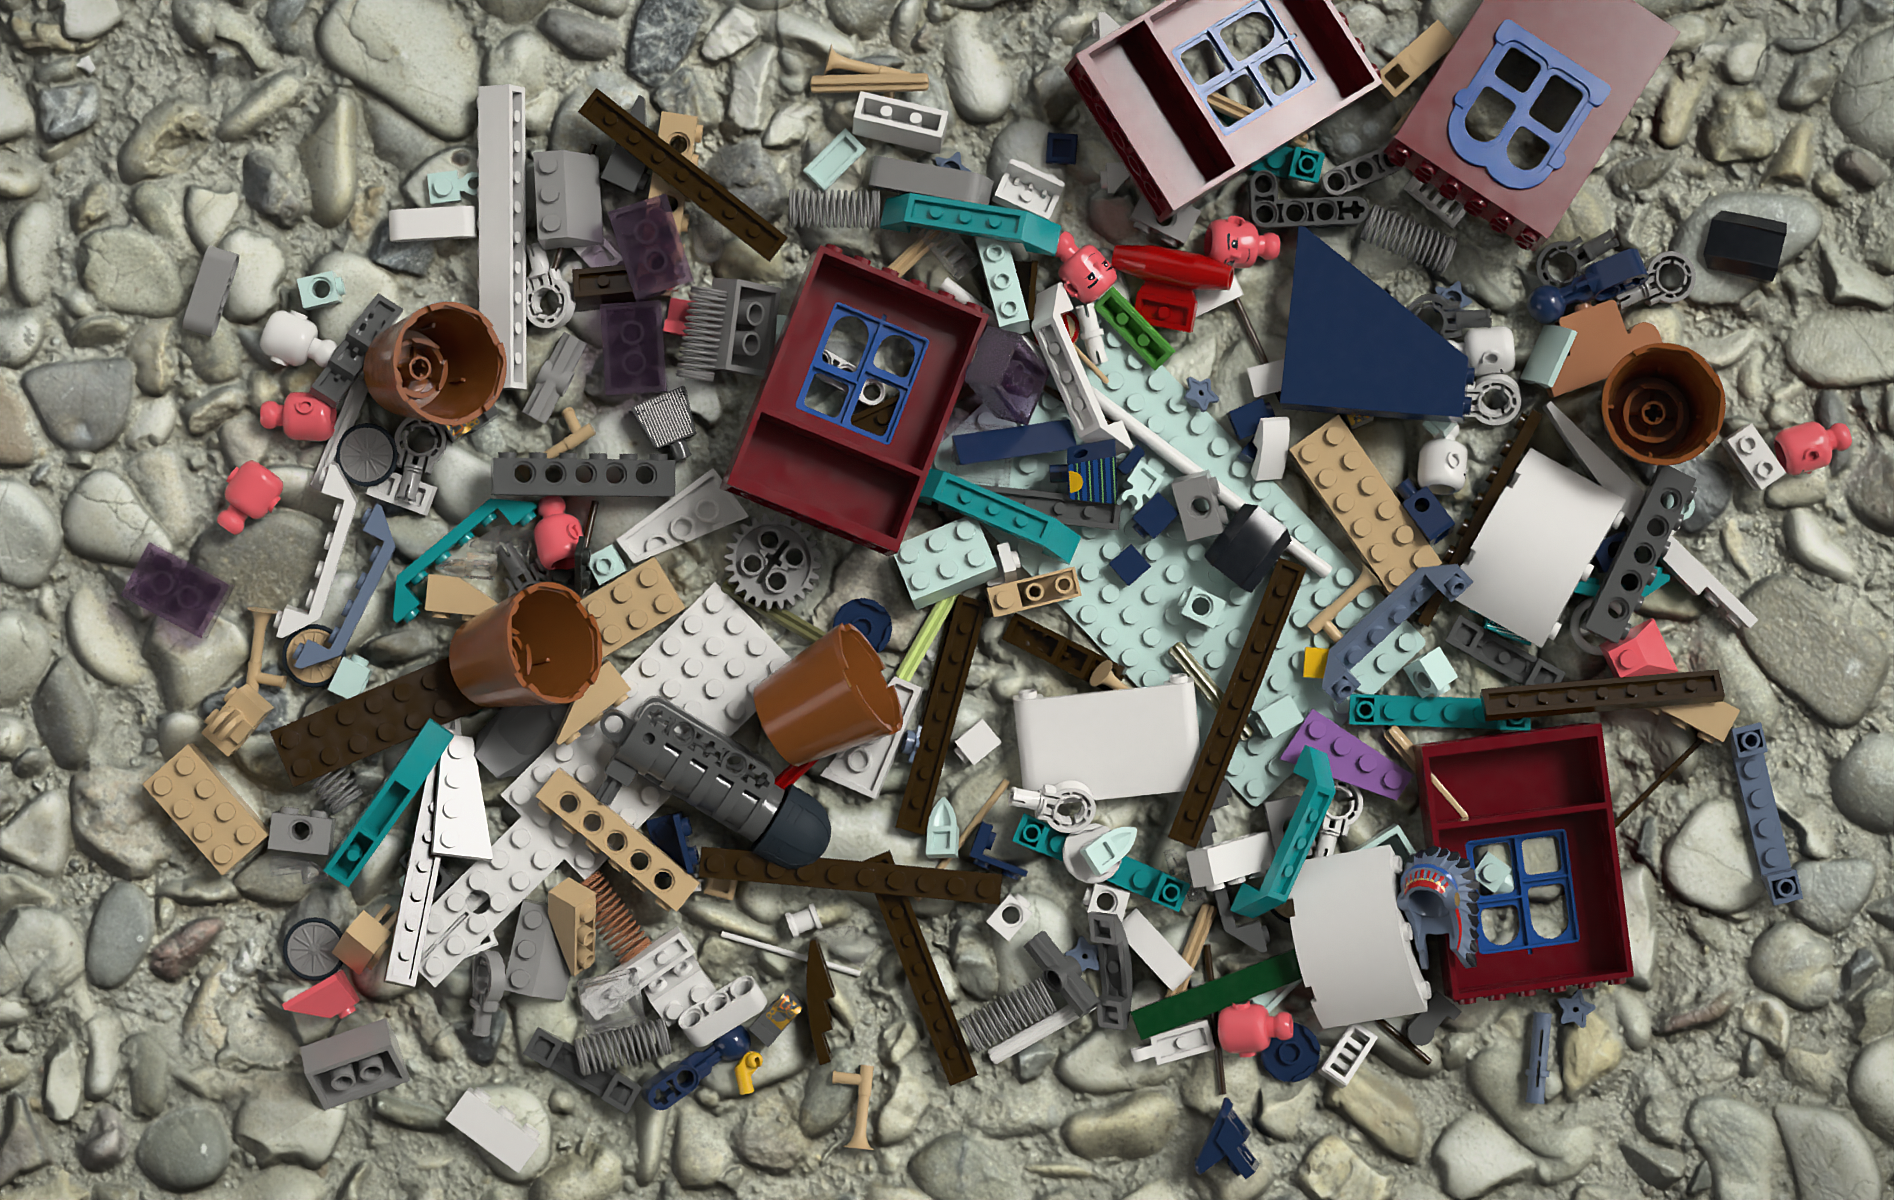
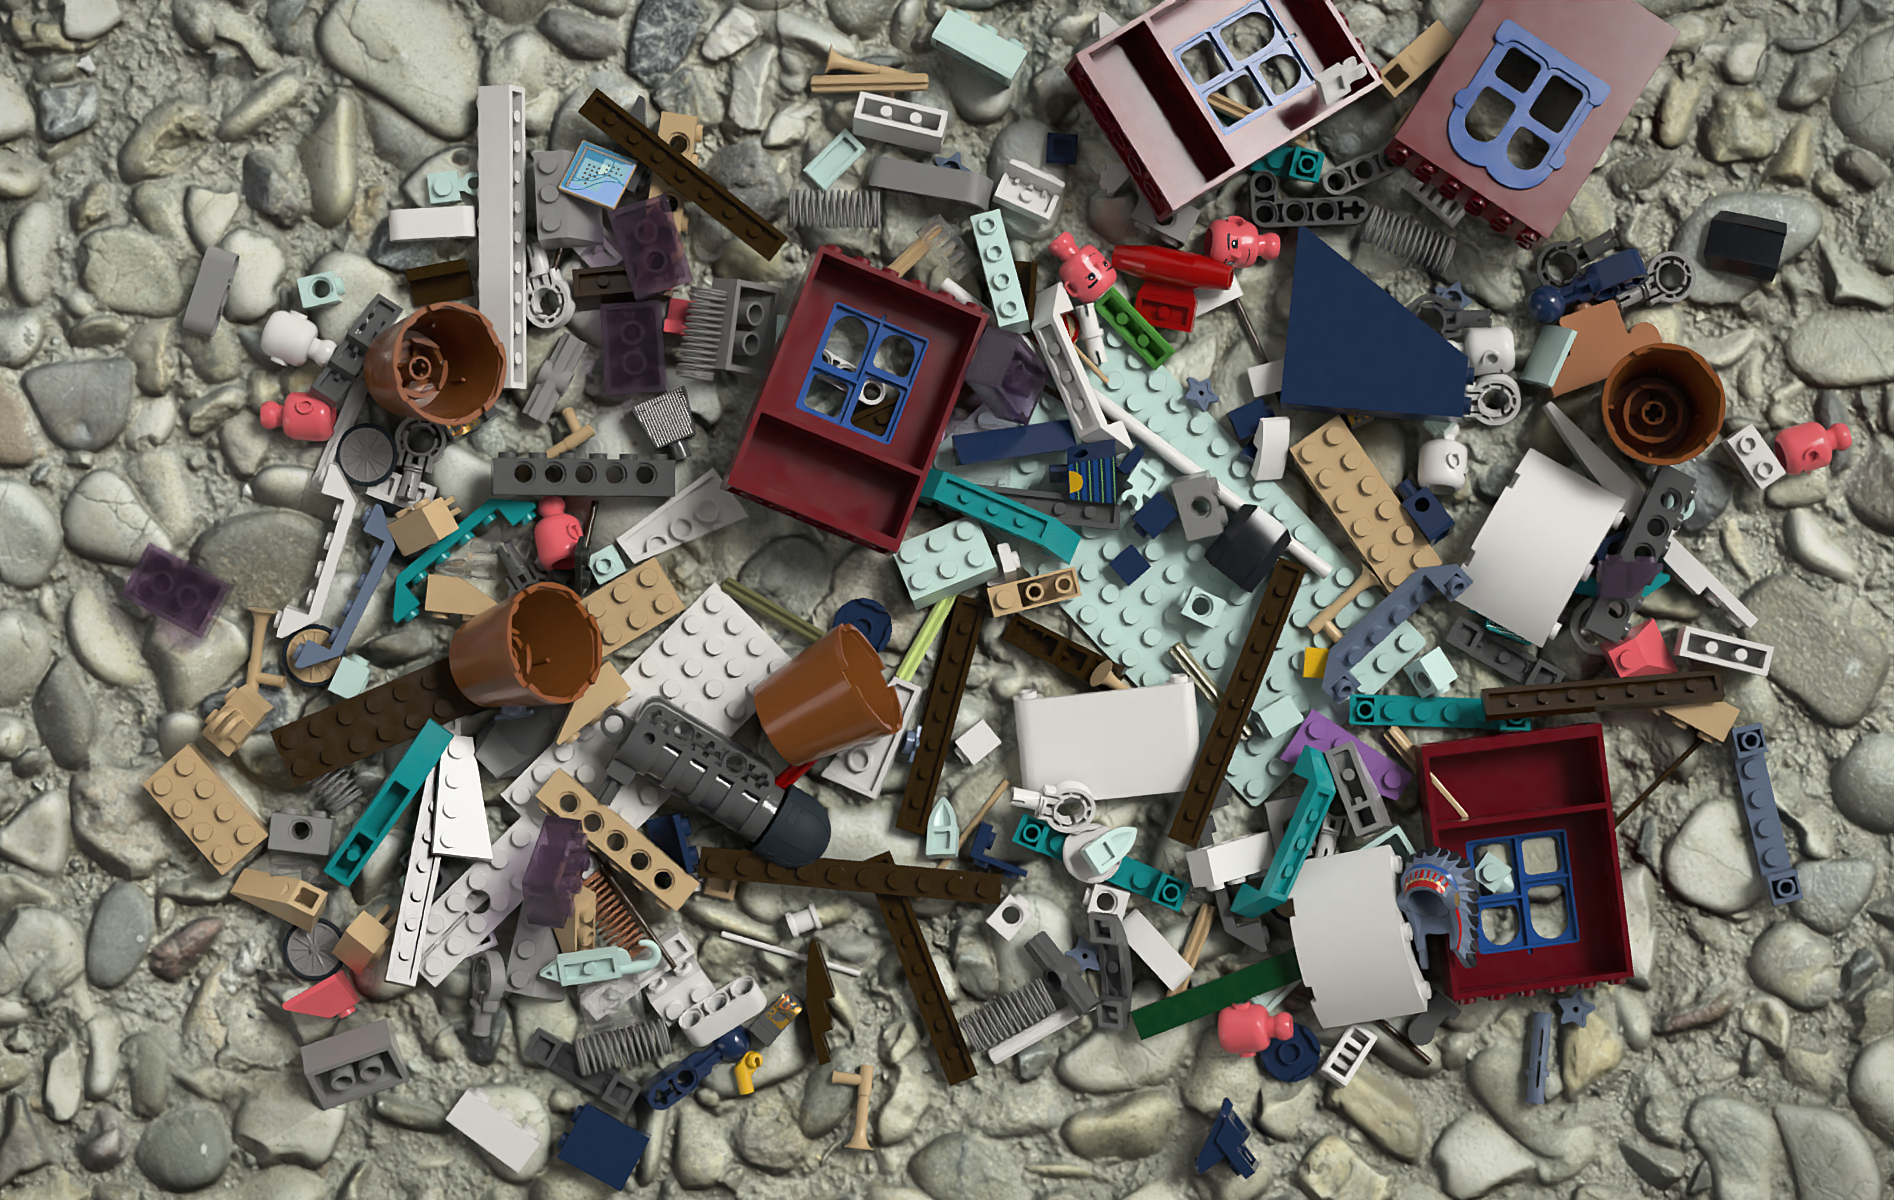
(251, 493): coral piece -> none
(282, 896): none -> tan slope
(424, 524): none -> tan brick
(440, 282): none -> dark brown panel
(514, 712): none -> sand blue plate
(555, 872): none -> clear purple brick
(598, 175): none -> piece
(599, 964): none -> light aqua plate
(602, 1145): none -> dark blue panel
(630, 905): none -> dark brown piece
(794, 577): light grey gear -> none
(971, 219): teal slope -> none
(979, 46): none -> light aqua slope
(1176, 1043): white plate -> none
(1214, 1021): dark brown axle -> none
(1336, 80): none -> white plate
(1357, 790): none -> light grey slope
(1483, 504): dark brown plate -> none
(1622, 578): none -> clear purple slope
(1723, 650): none -> white brick

